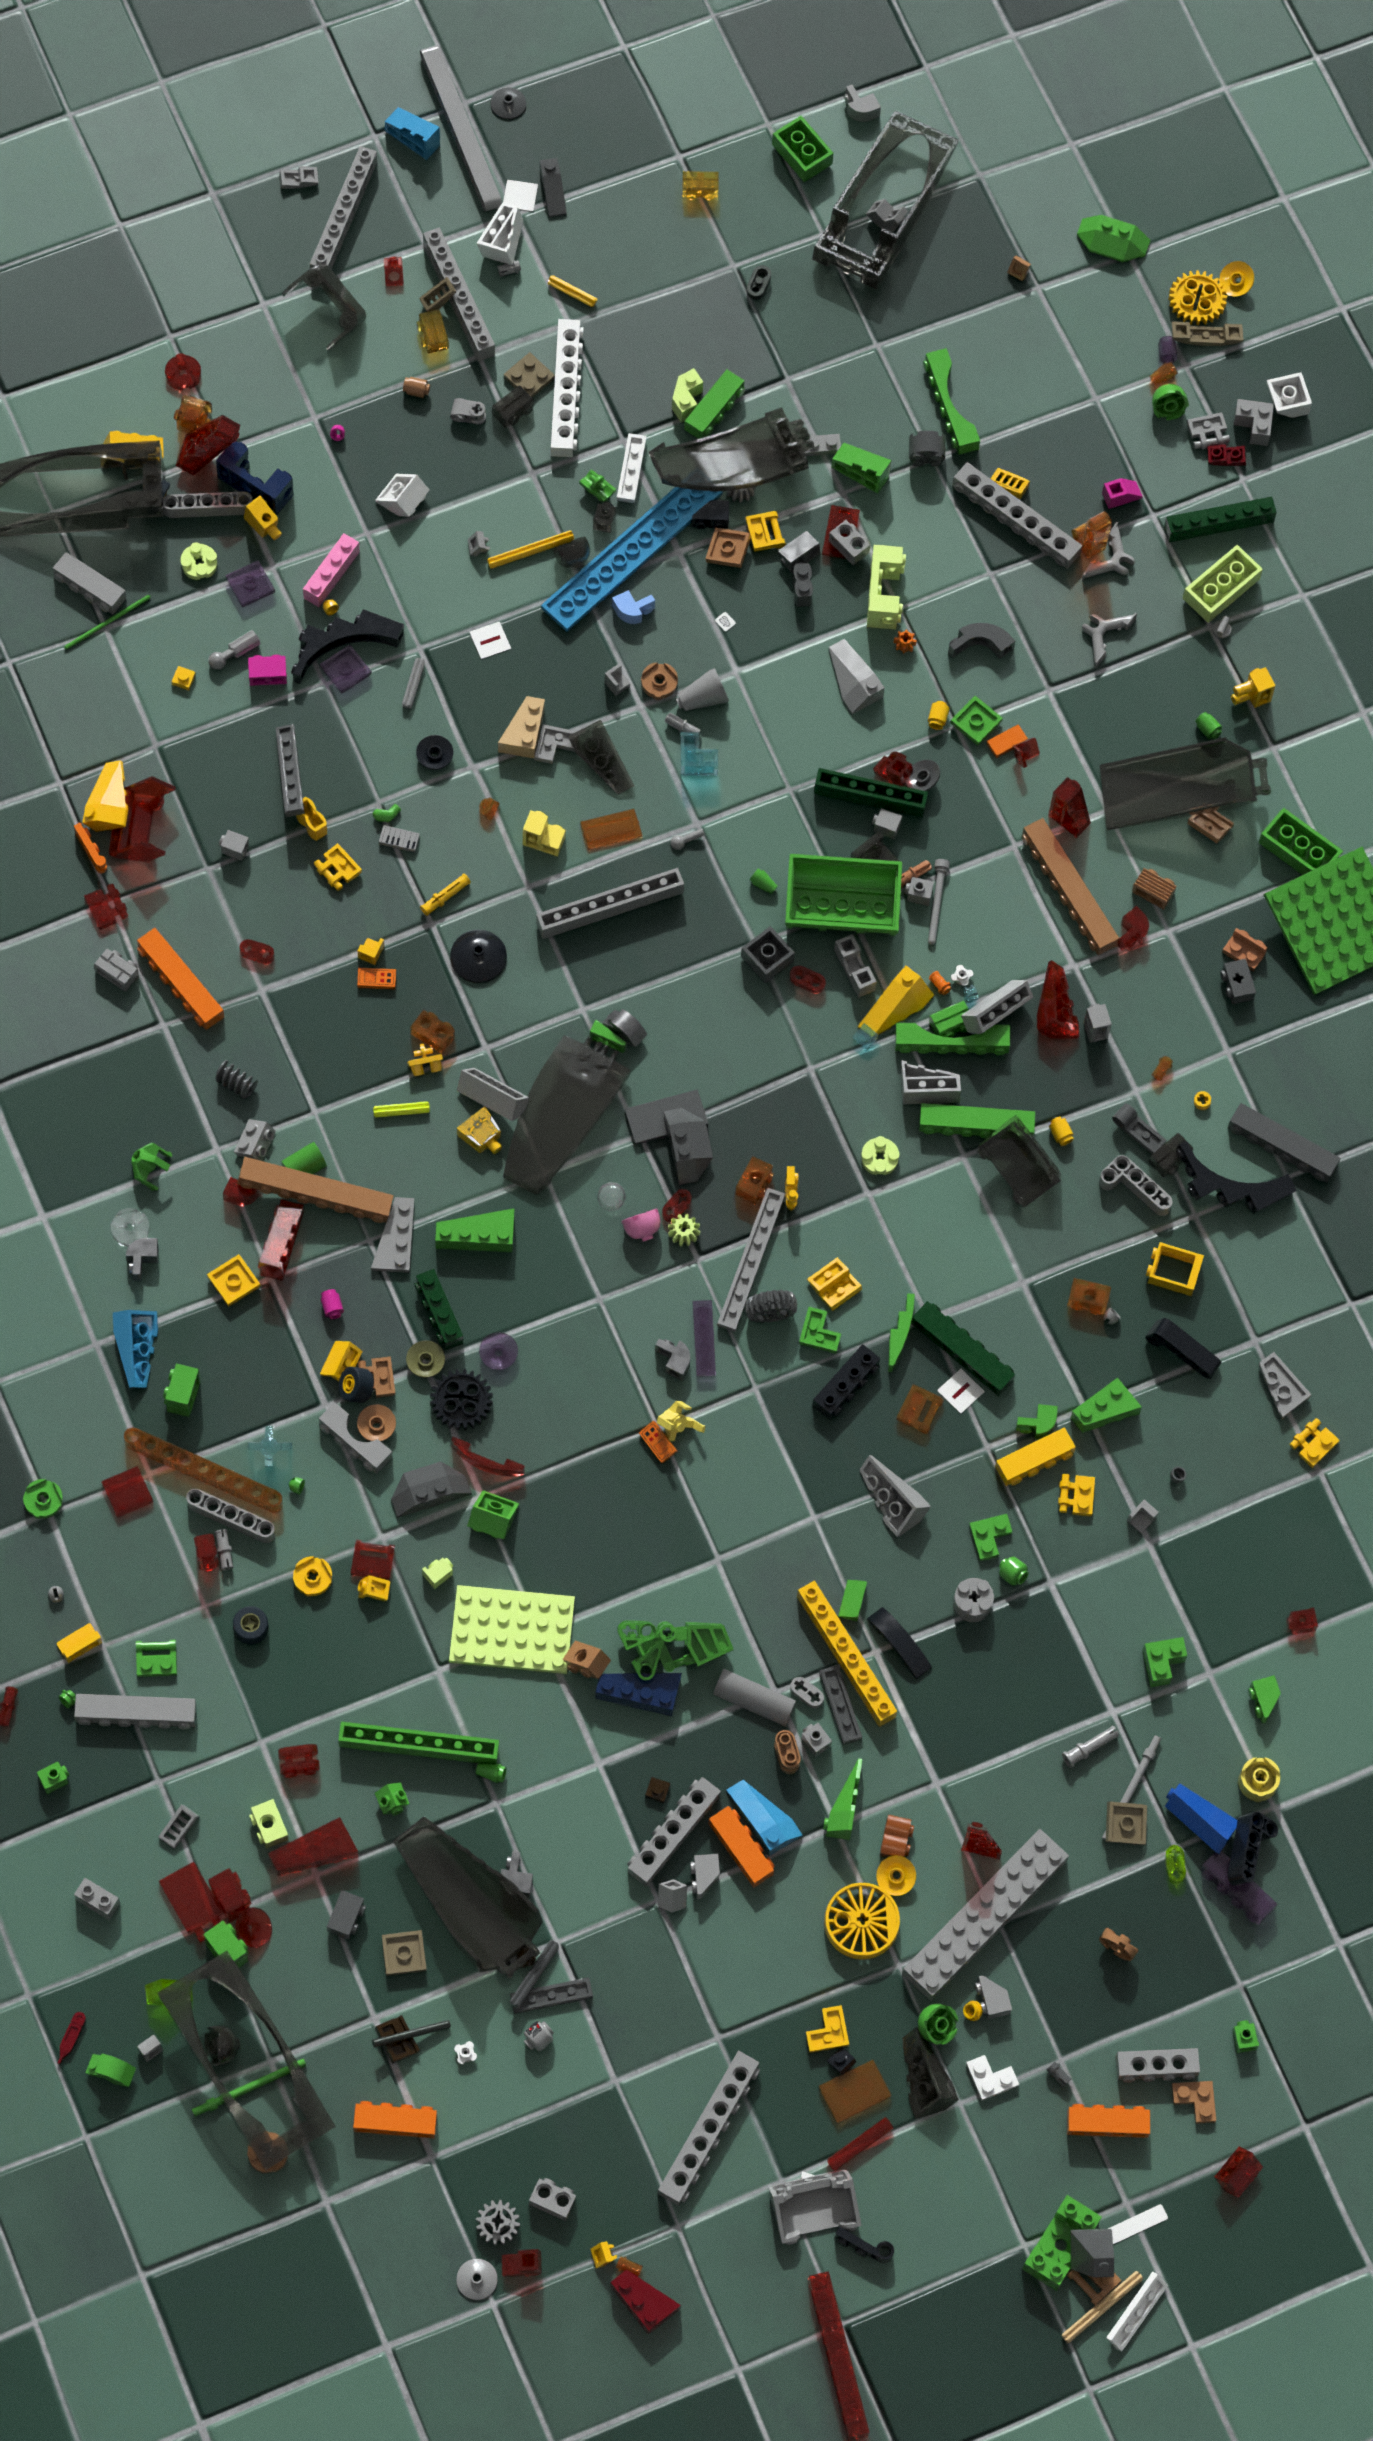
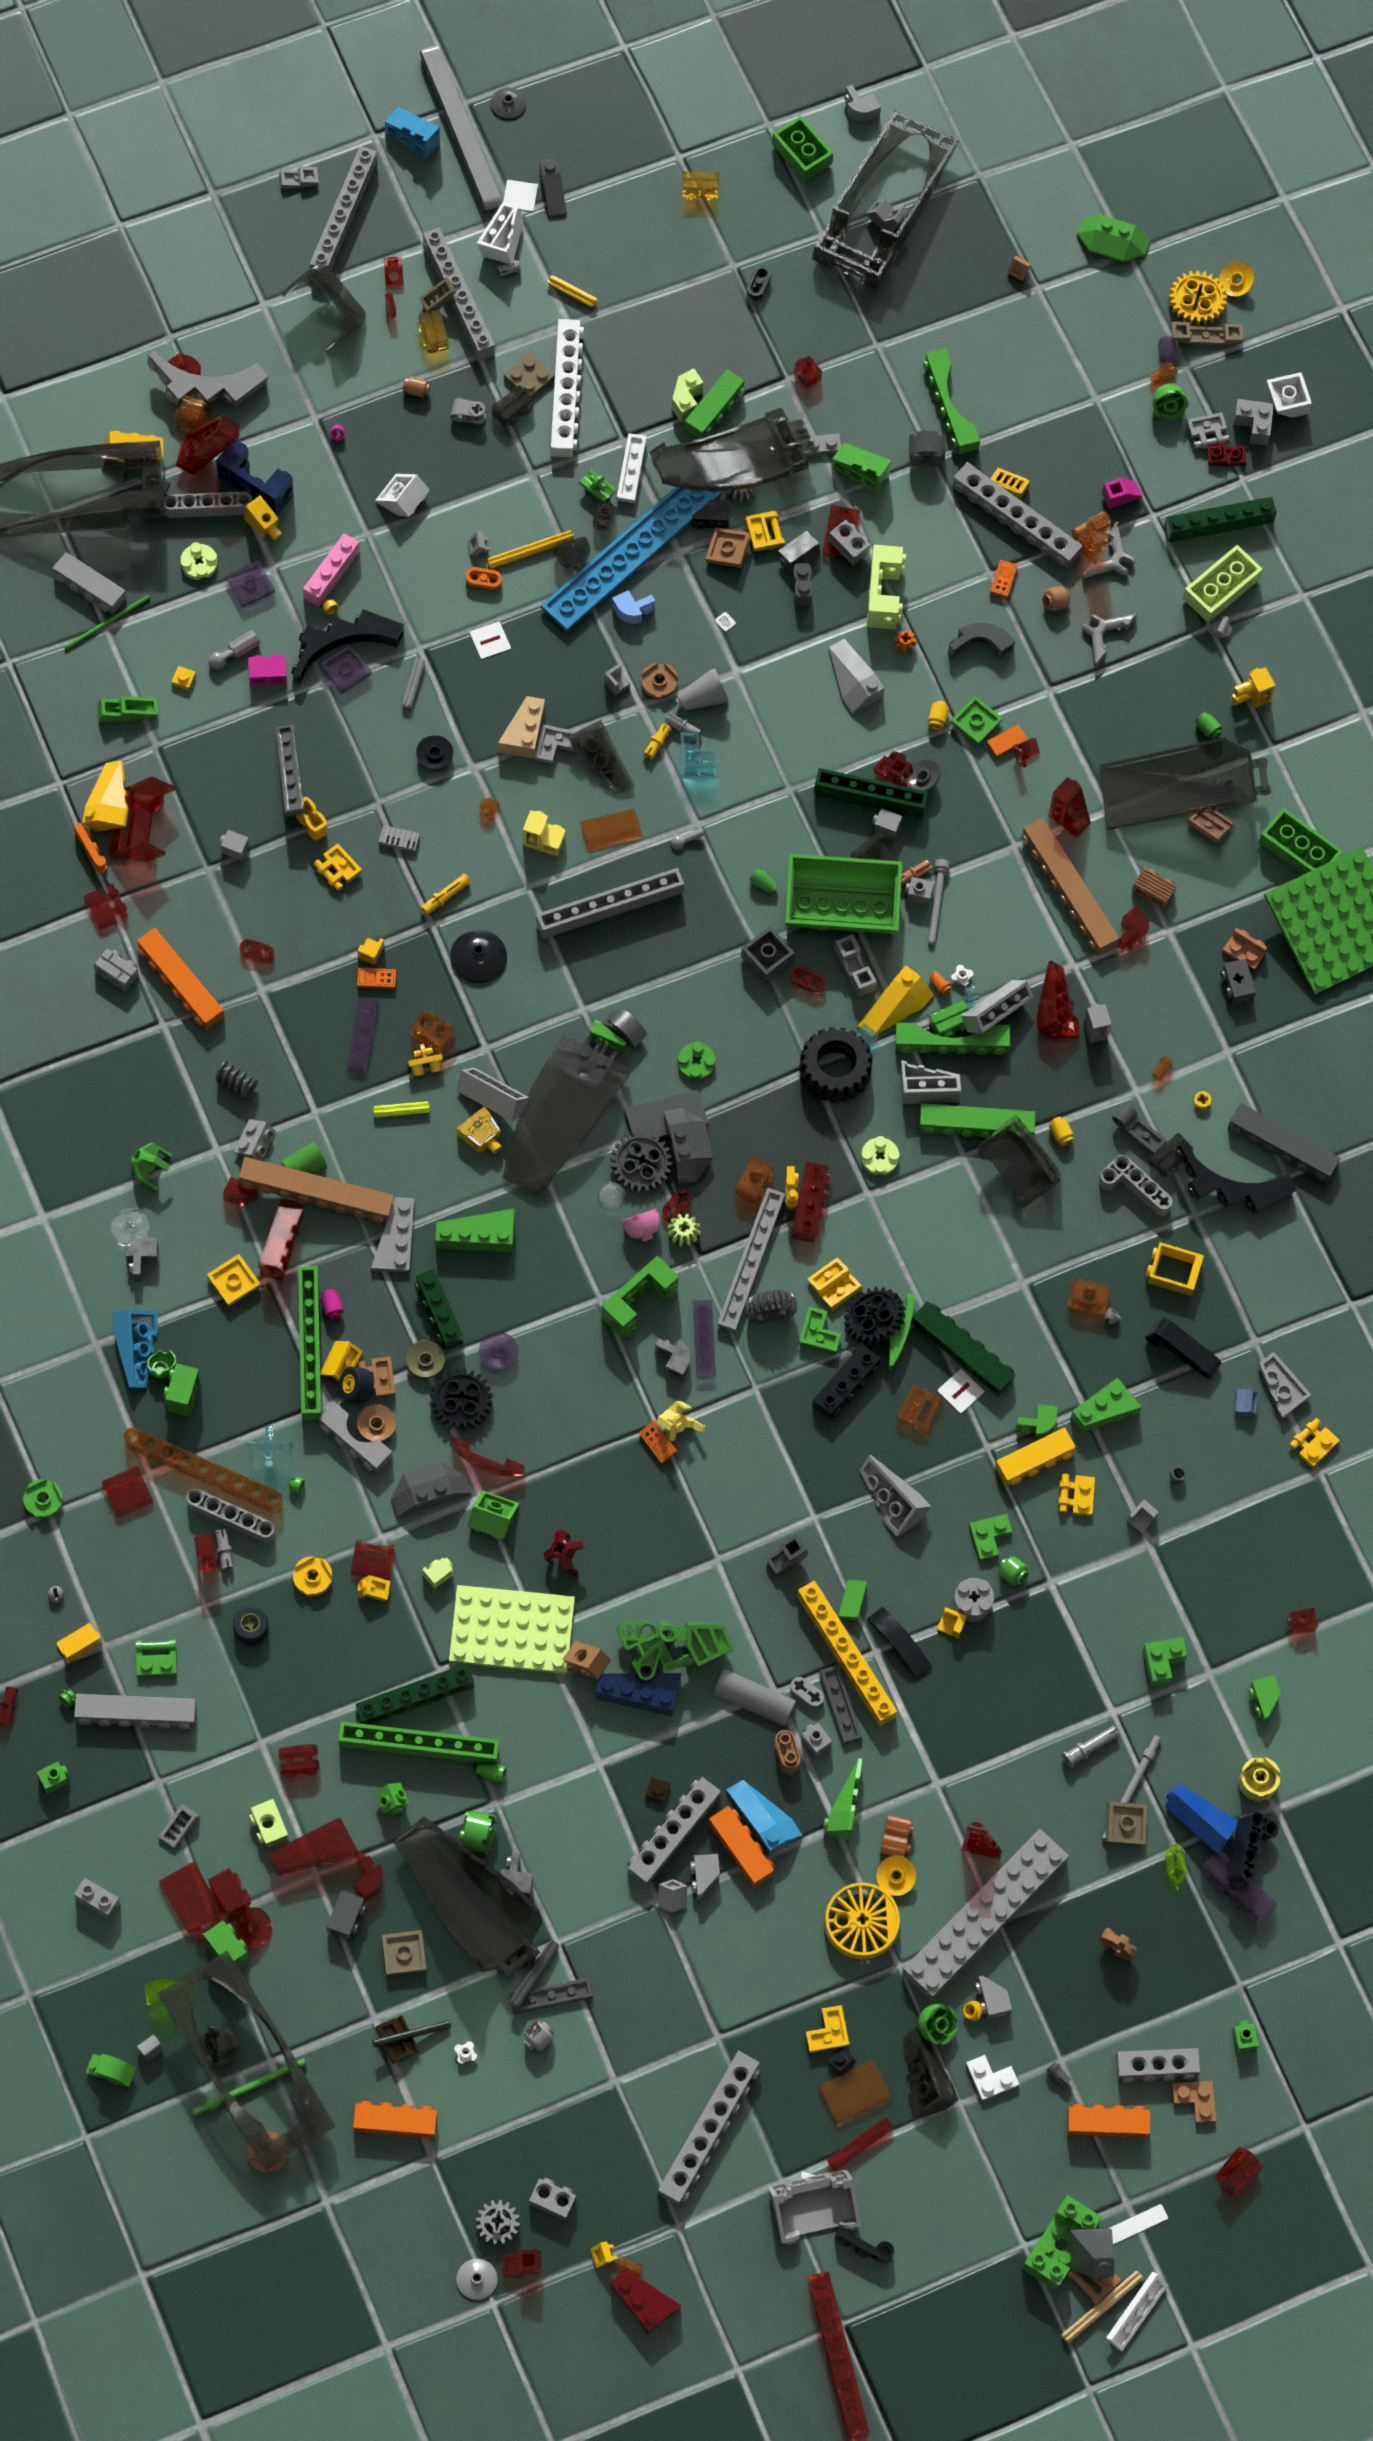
(71, 2035): dark red piece -> none
(126, 709): none -> bright green slope
(161, 1363): none -> bright green hair
(233, 387): none -> light grey arch
(309, 1343): none -> bright green brick
(363, 1035): none -> clear purple plate
(371, 1881): none -> clear red brick
(386, 815): bright green arm -> none
(390, 305): none -> clear red tile
(415, 1695): none -> dark green brick
(478, 1832): none -> bright green brick
(484, 577): none -> orange plate
(563, 1551): none -> dark red piece
(617, 1310): none -> bright green plate
(635, 1177): none -> dark grey gear
(657, 741): none -> yellow pin
(696, 1071): none -> bright green plate
(790, 1553): none -> dark grey brick
(807, 371): none -> clear red brick
(810, 1201): none -> clear red brick
(840, 1042): none -> black tyre
(858, 1325): none -> black gear
(952, 1622): none -> yellow panel
(1003, 579): none -> orange tile
(1056, 598): none -> medium nougat head
(1246, 1402): none -> sand blue piece

